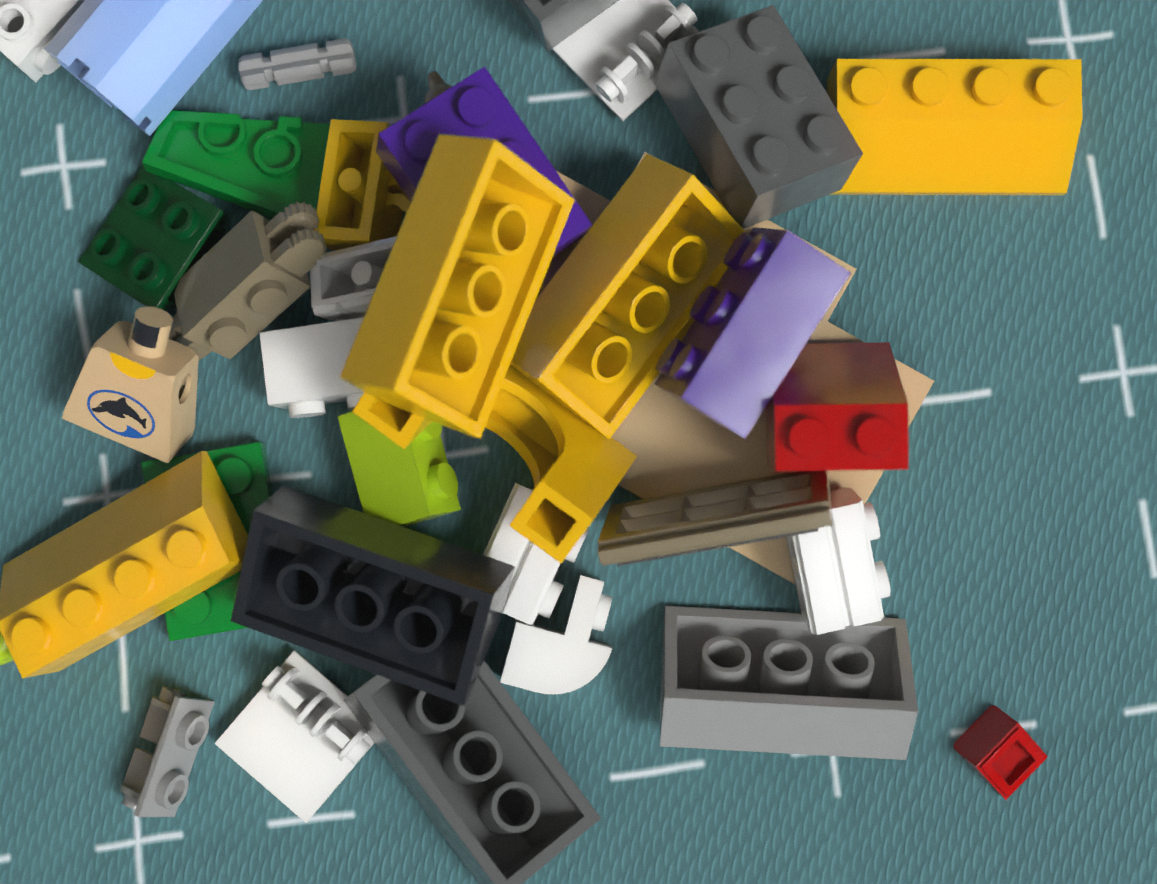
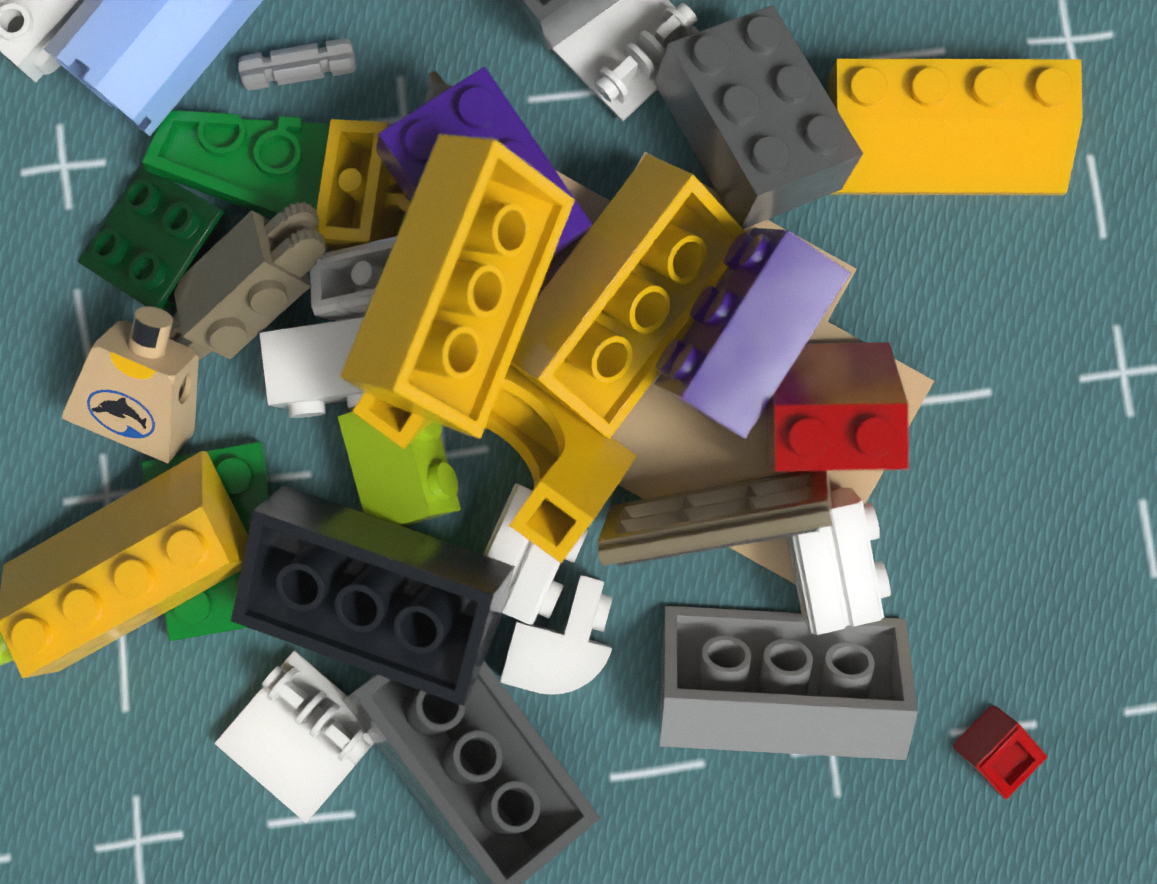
(159, 780): light grey hinge -> none

